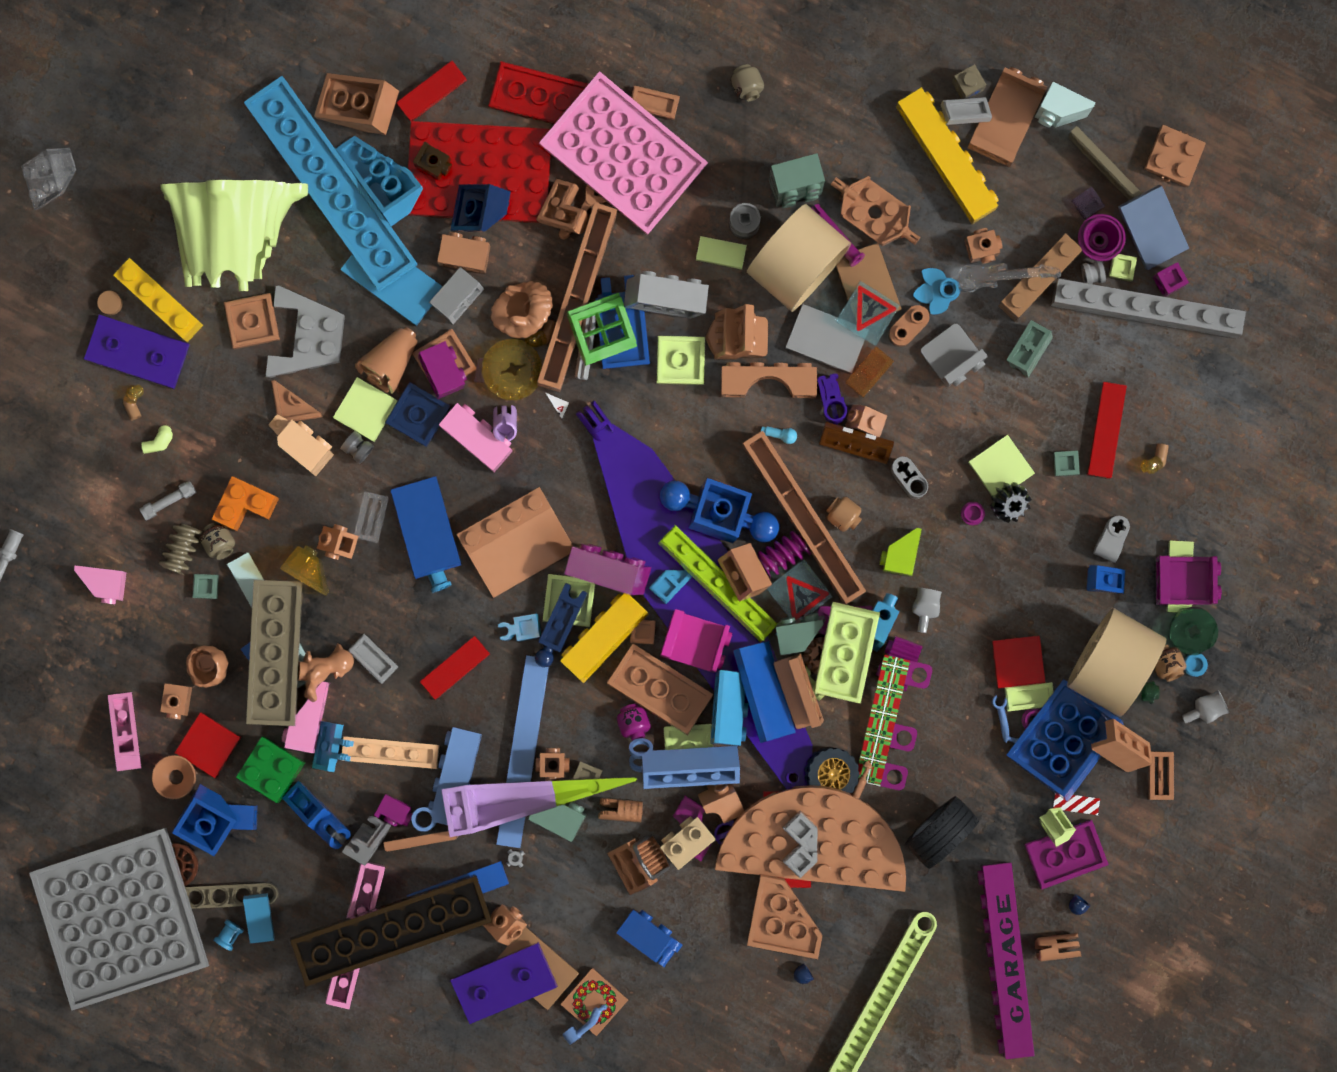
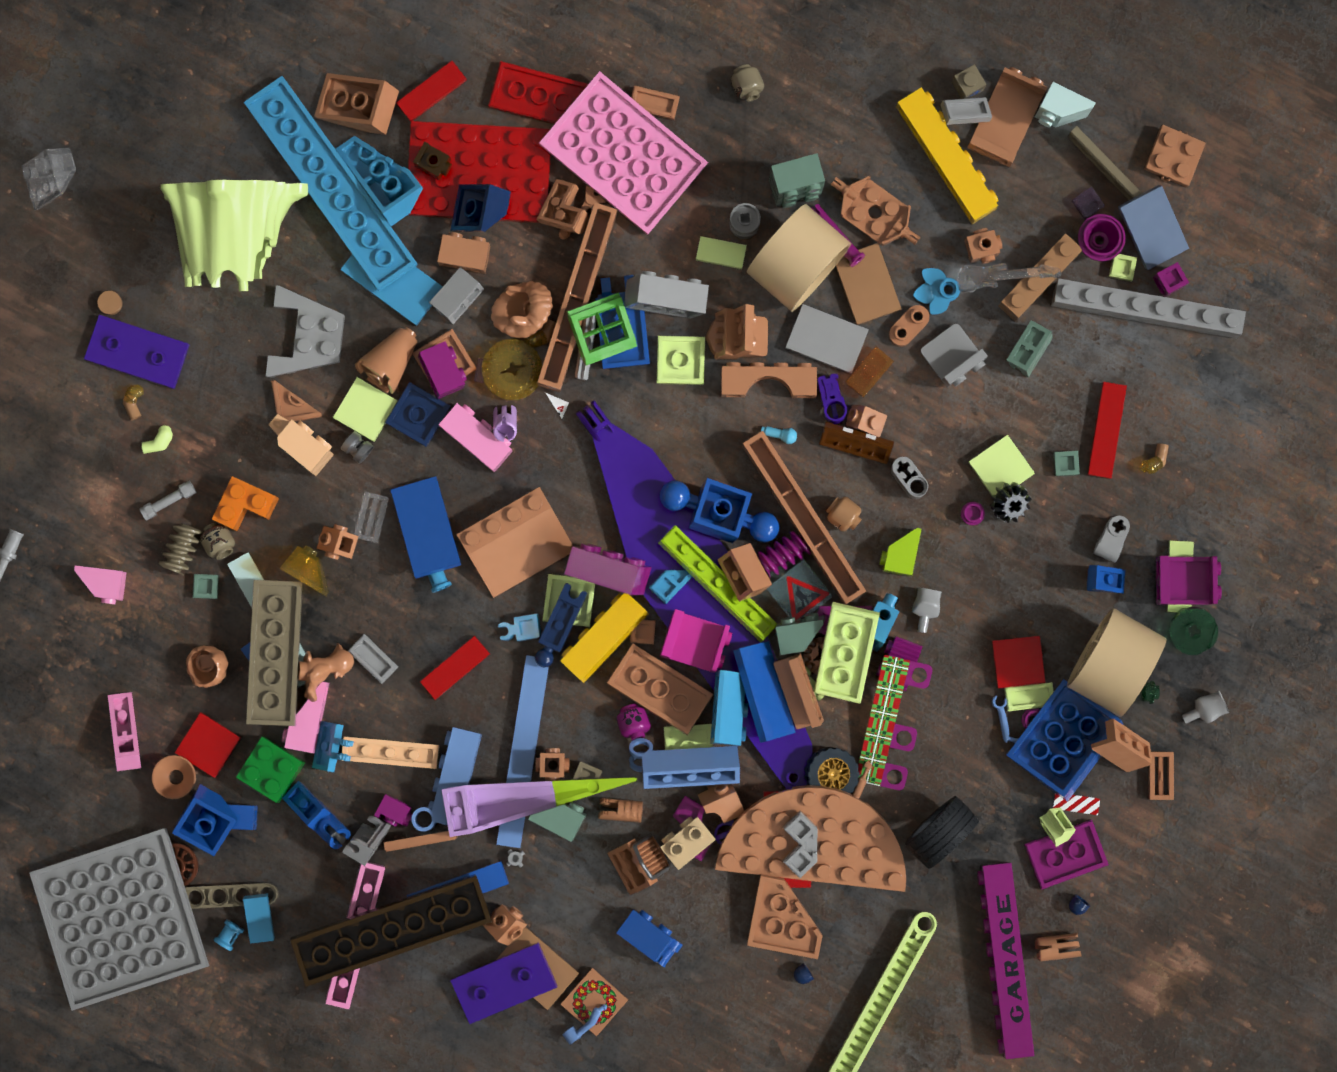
(158, 300): yellow brick -> none
(176, 701): nougat brick -> none
(251, 321): nougat tile -> none
(867, 313): clear light blue piece -> none
(1093, 272): light grey wheel -> none
(1170, 664): medium nougat head -> none
(1196, 665): dark azure tile -> none

